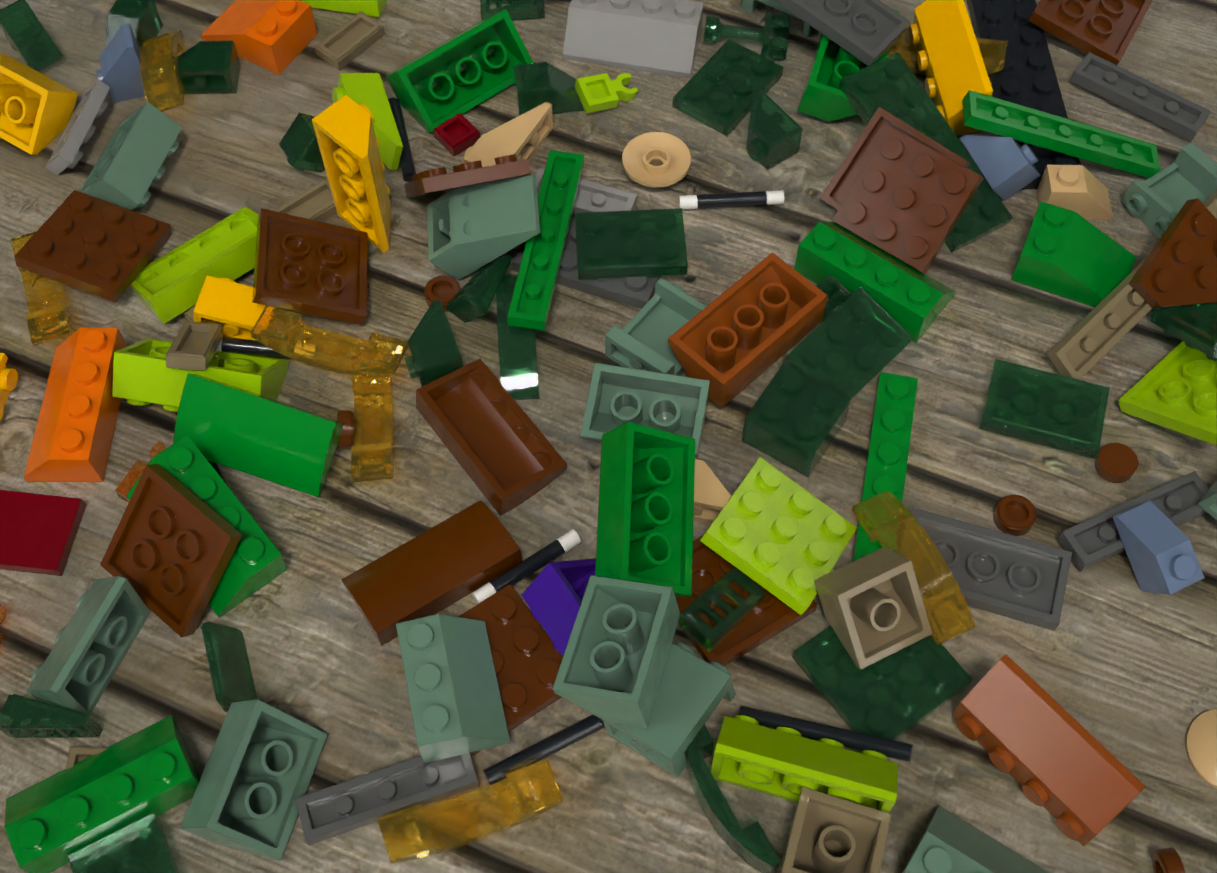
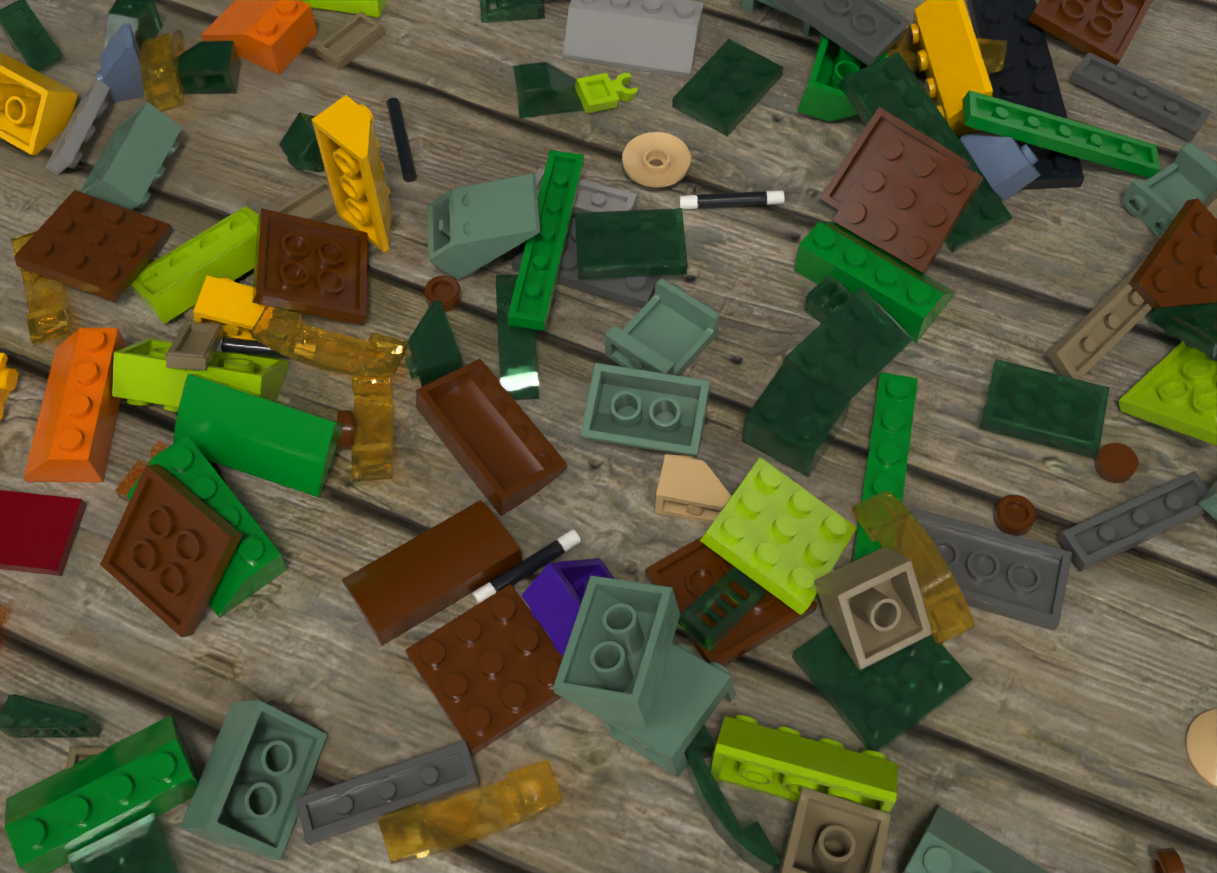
(90, 646): sand green slope -> none
(228, 664): clear green slope -> none
(370, 91): lime slope -> none
(451, 686): sand green slope -> none
(456, 134): dark red tile -> none
(460, 71): green slope -> none
(465, 174): reddish brown plate -> none
(479, 291): clear green slope -> none
(517, 136): tan slope -> none
(544, 748): black bar -> none
(646, 507): green slope -> none
(748, 328): dark orange slope -> none
(771, 132): clear green slope -> none
(775, 25): clear green bar -> none
(817, 731): black bar -> none
(1046, 751): dark orange slope -> none
(1071, 257): green slope -> none
(1075, 190): tan slope -> none
(1157, 549): sand blue slope -> none

